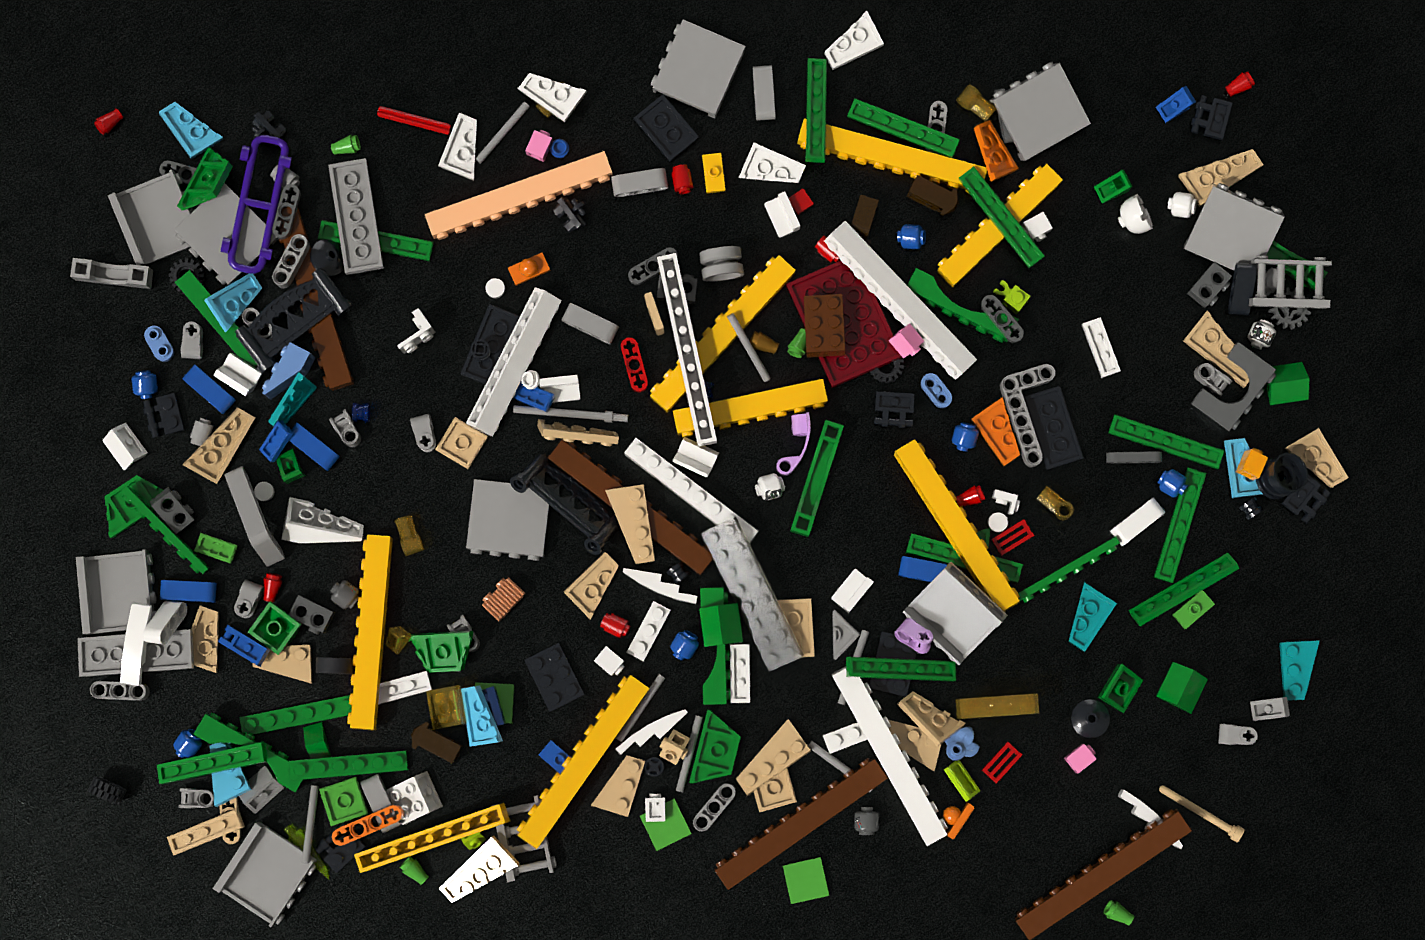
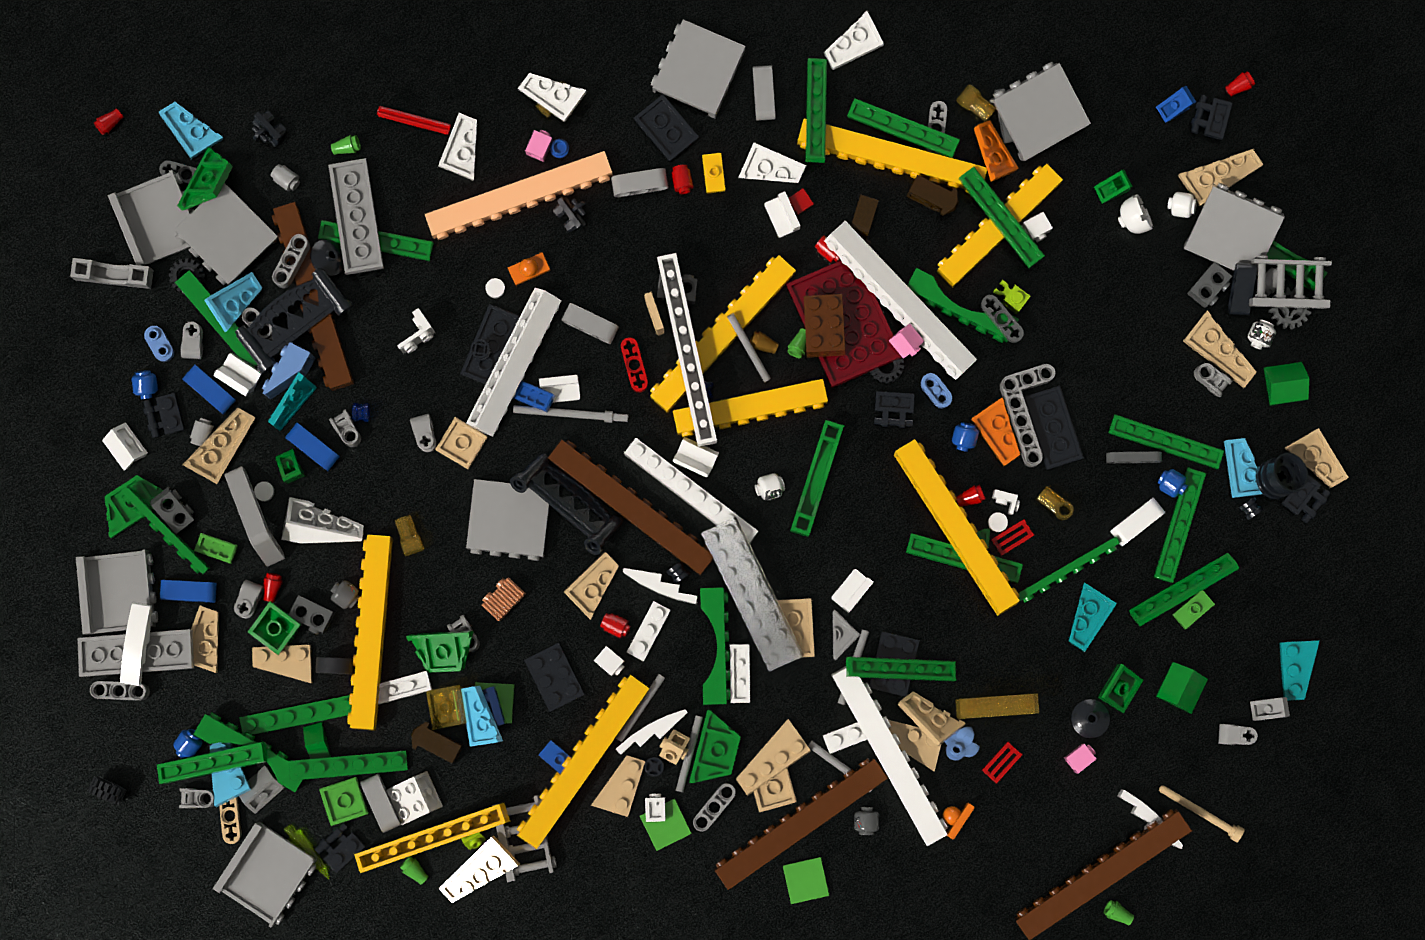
(165, 622): white beam -> none
(205, 832): tan tile -> none
(229, 245): dark purple bar -> none
(244, 646): blue plate -> none
(276, 441): blue plate -> none
(294, 199): dark grey beam -> none
(310, 824): light grey bar -> none
(367, 824): orange beam -> none
(397, 639): clear yellow slope -> none
(502, 132): light grey bar -> none
(530, 379): white plate -> none
(577, 432): tan wing -> none
(632, 514): tan wing -> none
(638, 269): dark grey beam -> none
(684, 645): blue head -> none
(721, 263): light grey wheel -> none
(721, 625): green slope -> none
(800, 428): lavender panel -> none
(911, 236): blue head -> none
(912, 634): lavender piece -> none
(919, 569): blue beam -> none
(955, 613): panel -> none
(962, 780): lime plate -> none
(1101, 347): white plate -> none
(1228, 413): dark grey arch -> none
(1252, 464): light orange brick -> none

